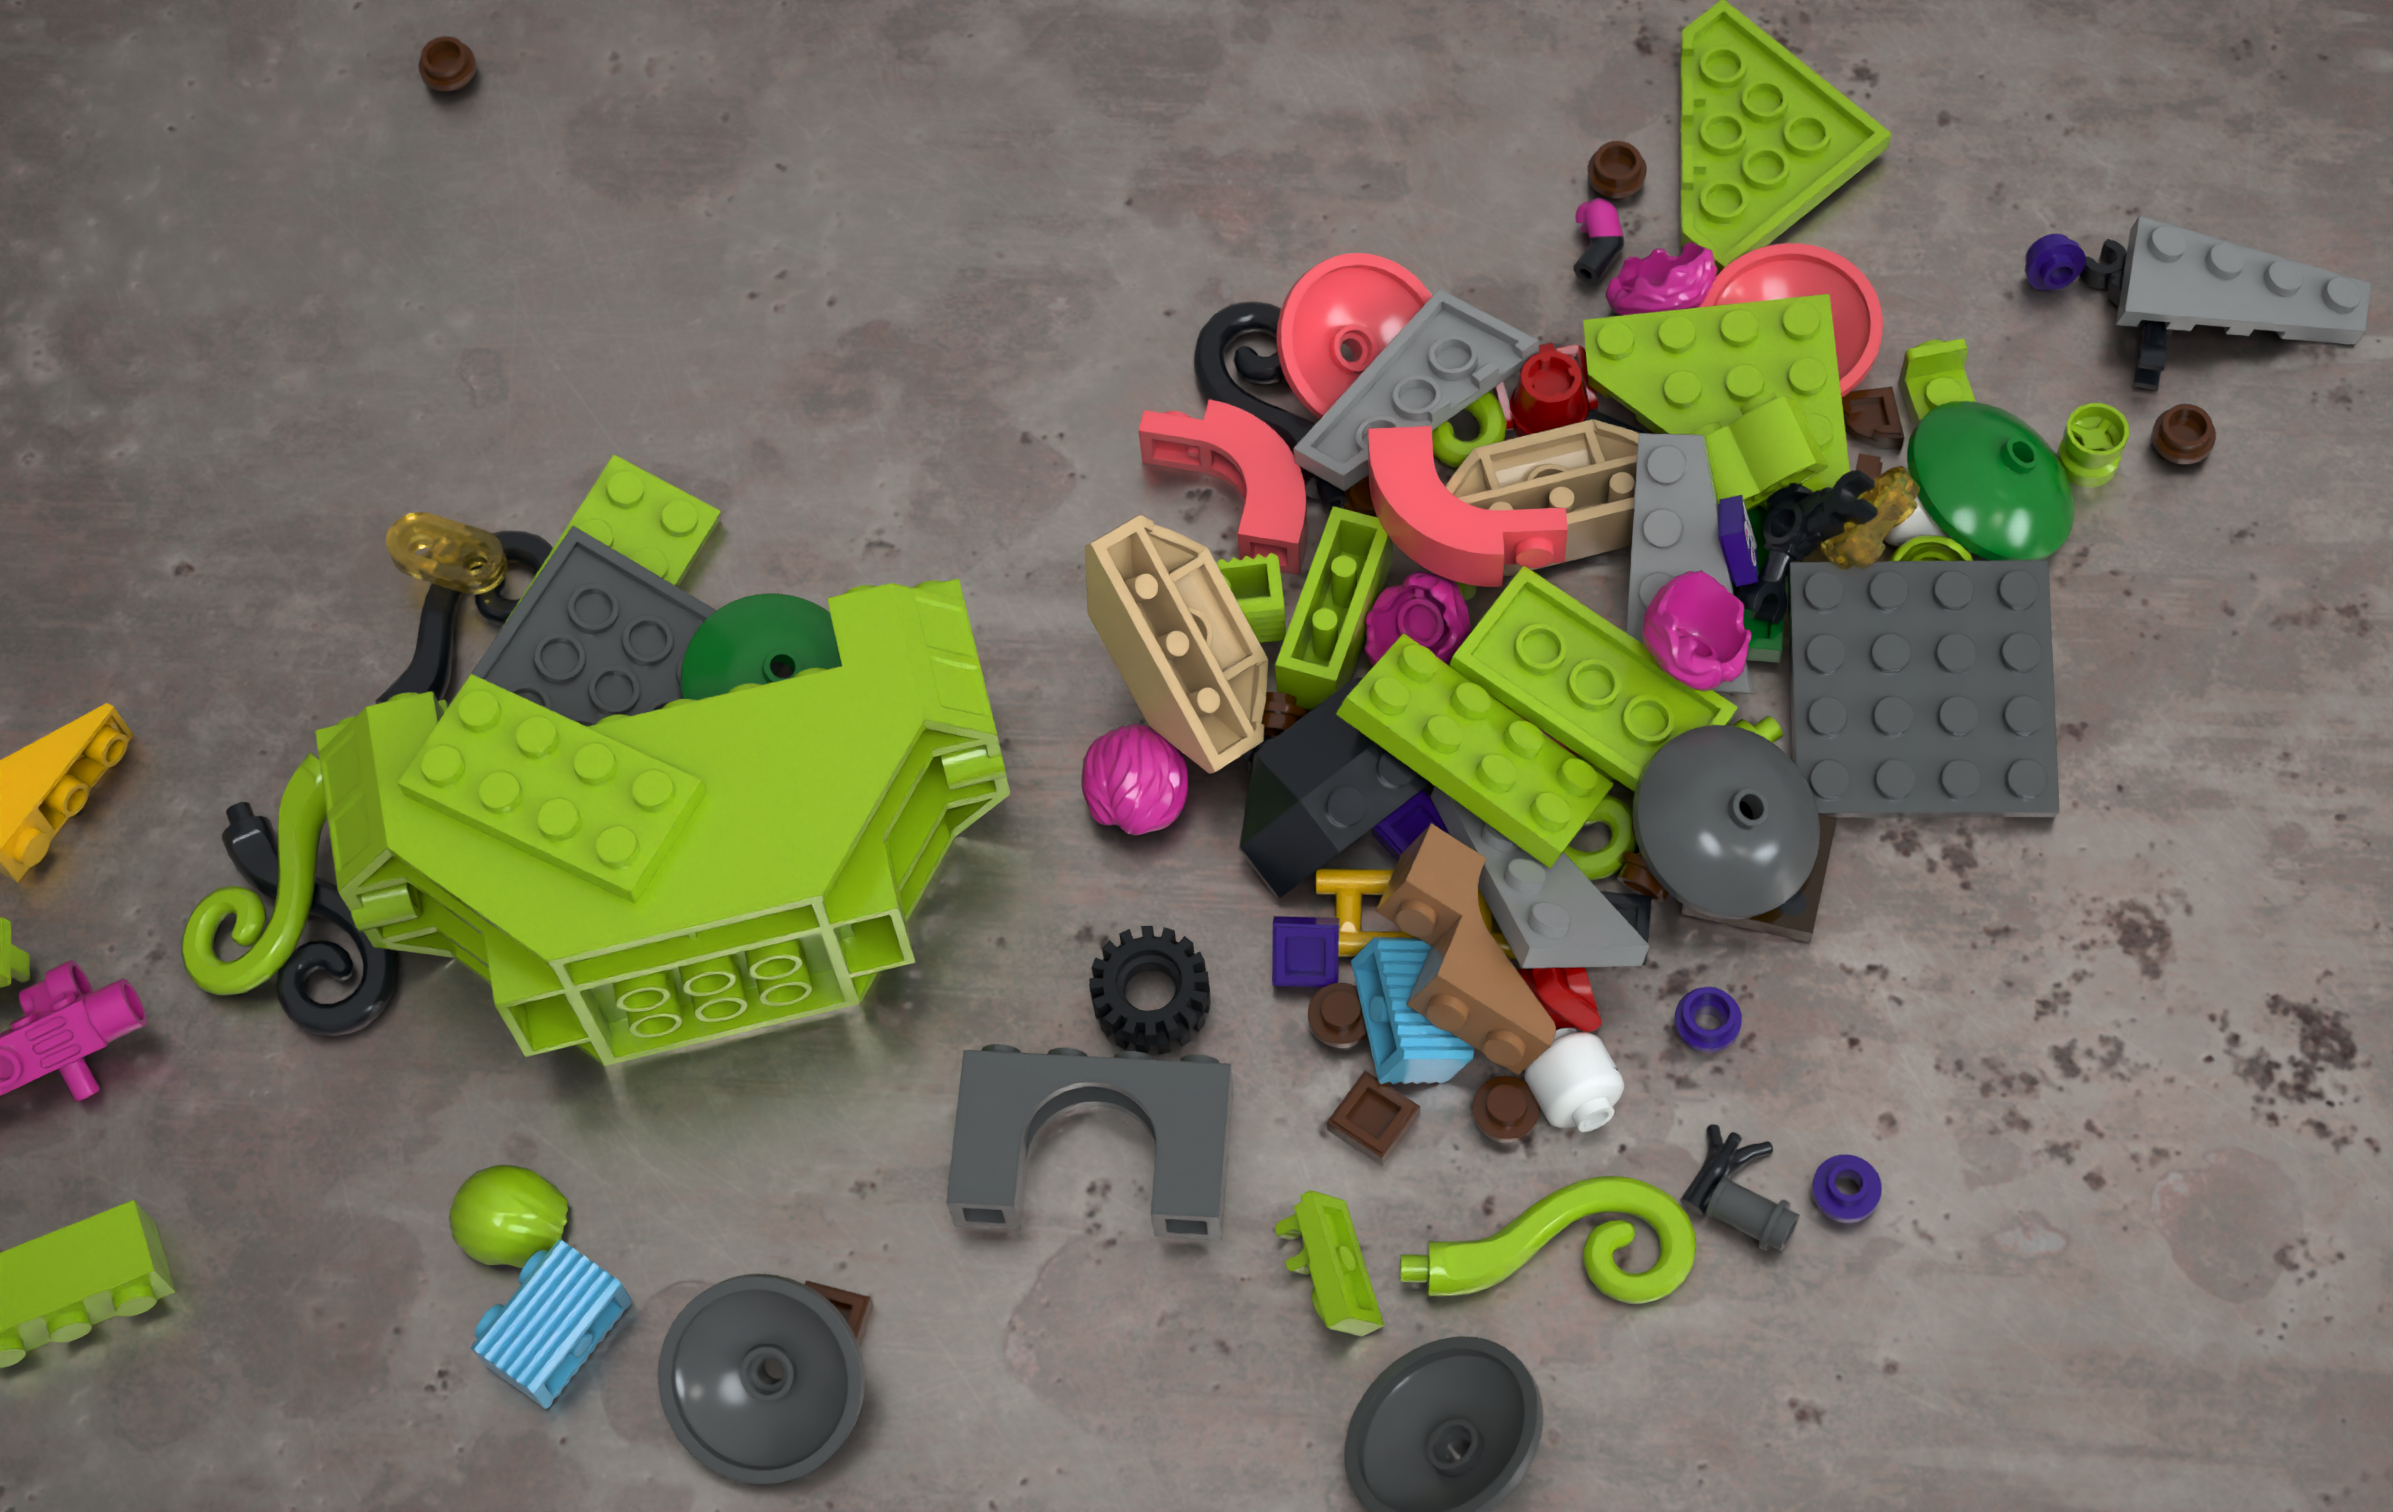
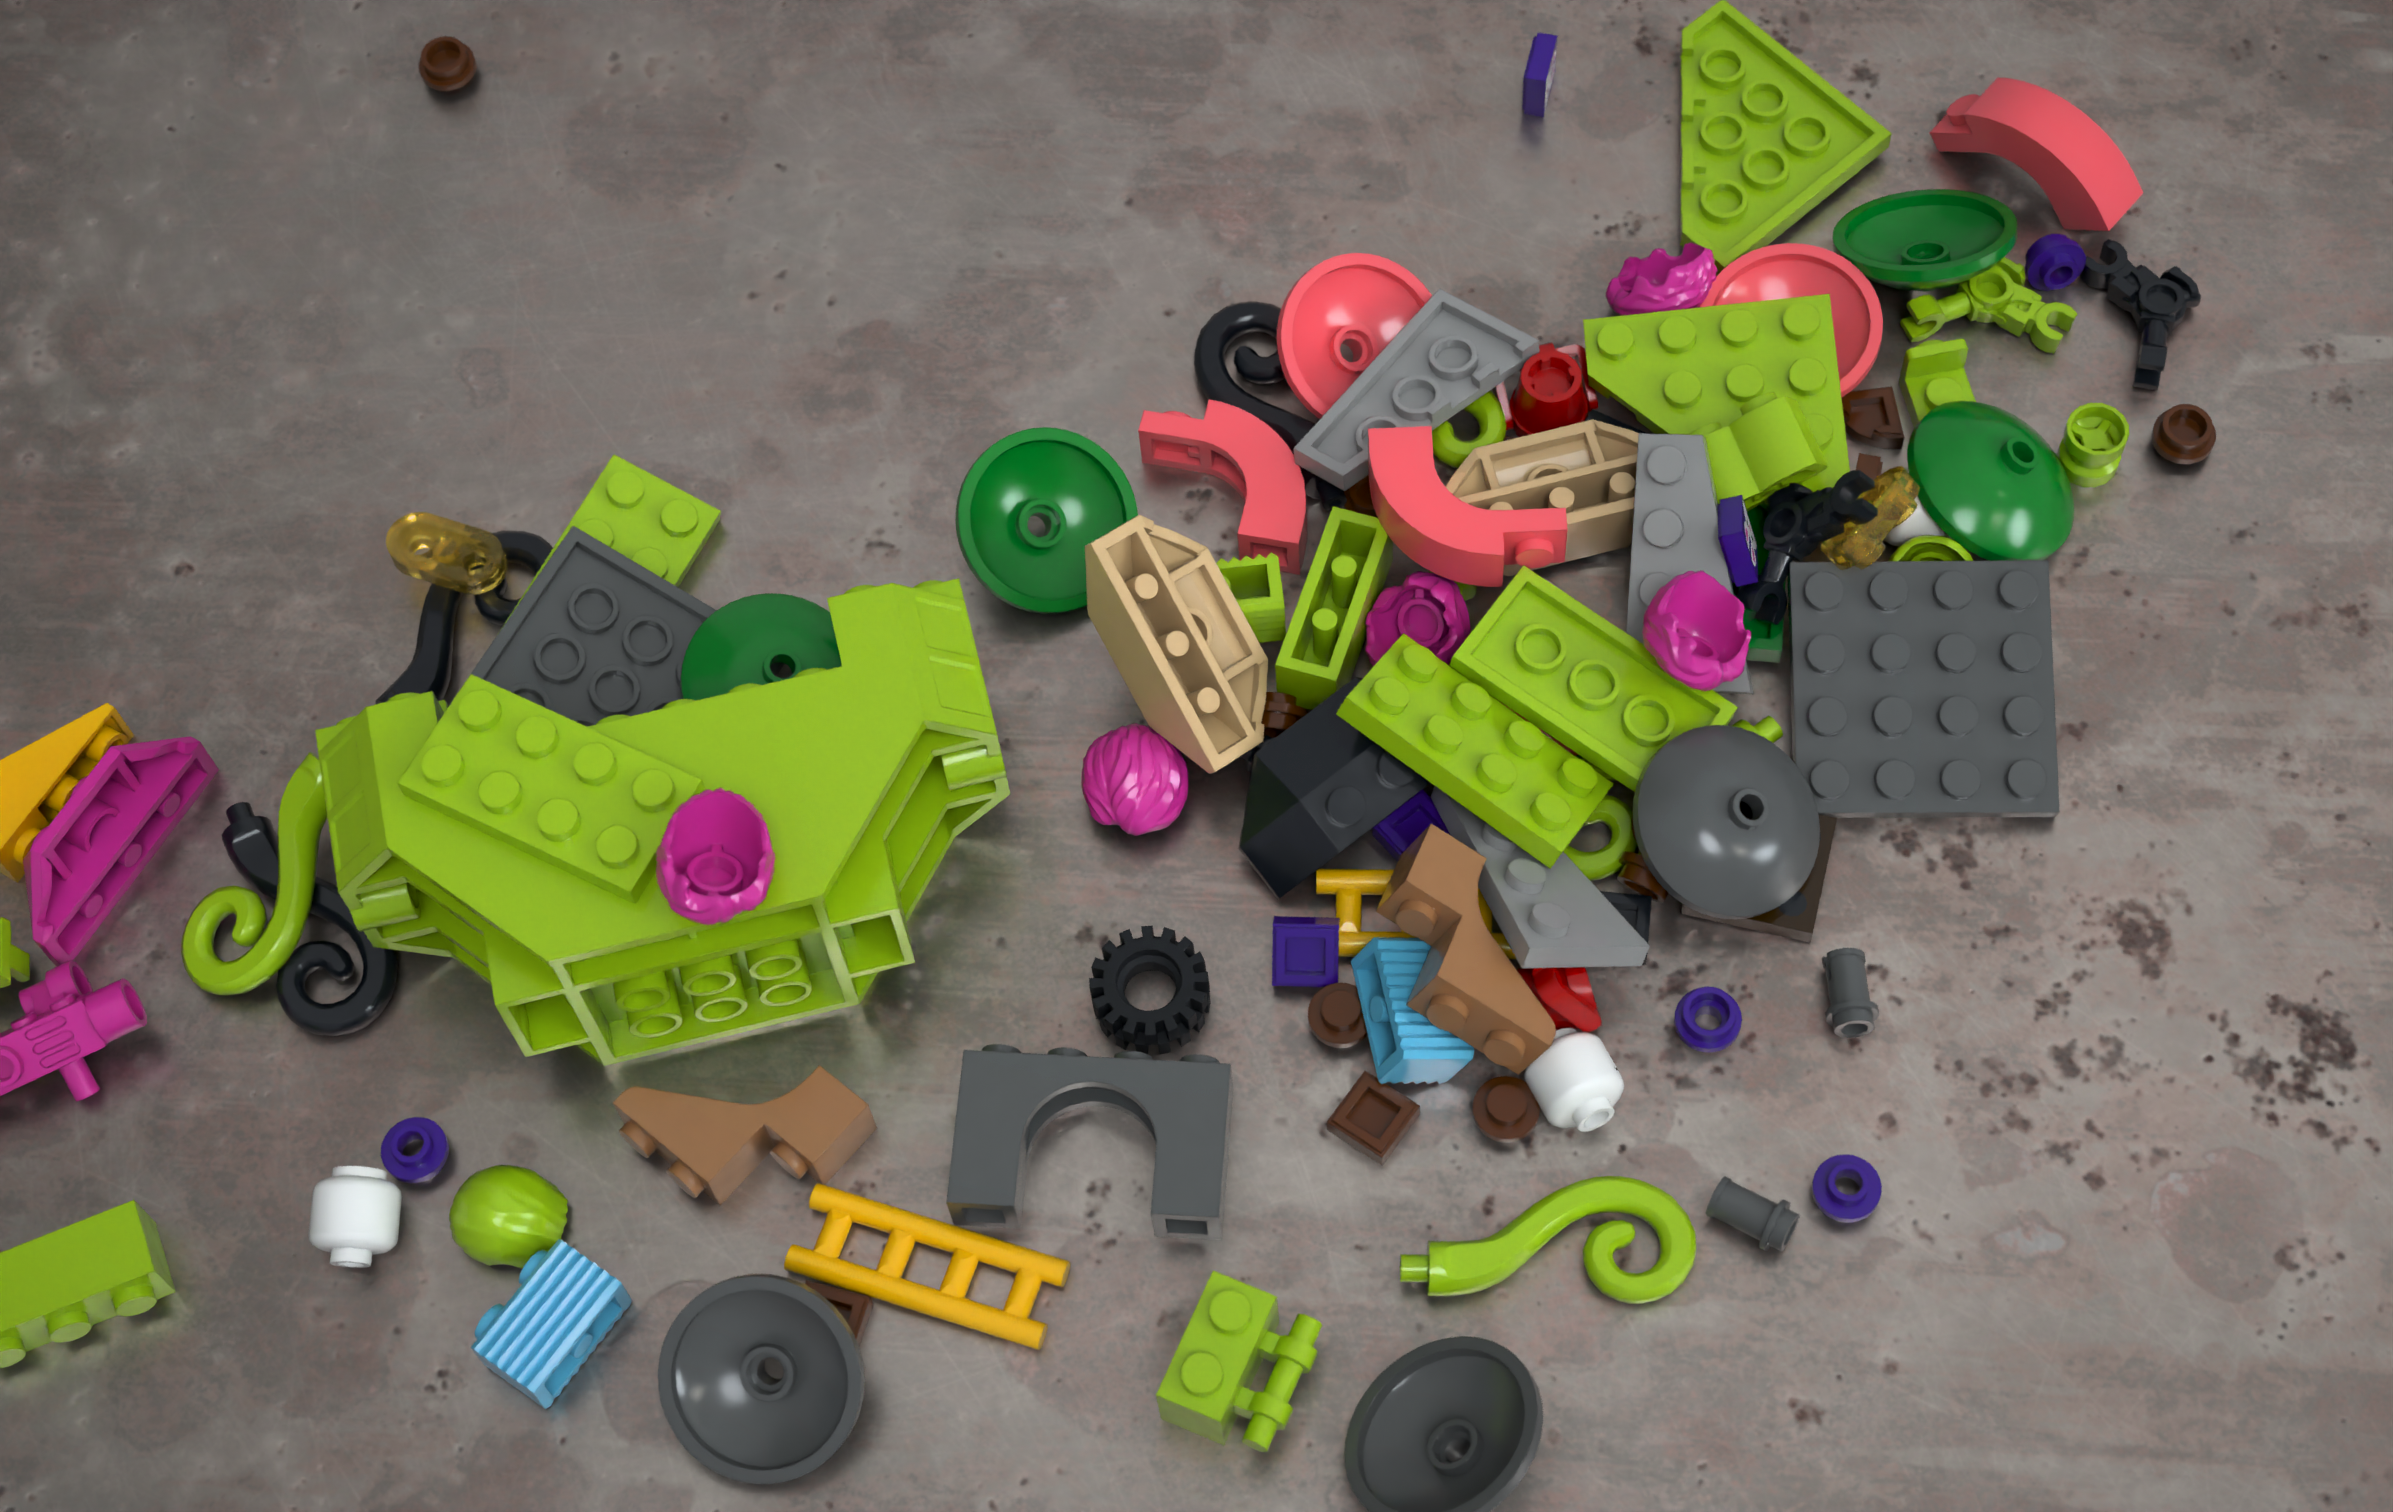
(108, 837): none -> dark pink wedge
(355, 1215): none -> white head
(425, 1163): none -> dark purple plate
(715, 857): none -> dark pink hair
(721, 1142): none -> medium nougat arch
(948, 1301): none -> yellow bar
(1047, 476): none -> green dish
(1219, 1360): none -> lime brick
(1336, 1264): lime plate -> none
(1539, 74): none -> dark purple tile
(1606, 238): arm -> none
(1617, 170): reddish brown plate -> none
(1721, 1161): black bar -> none
(1851, 1008): none -> dark grey pin
(1926, 238): none -> green dish
(1989, 298): none -> lime piece
(2050, 141): none -> coral arch
(2214, 282): light grey wing -> none

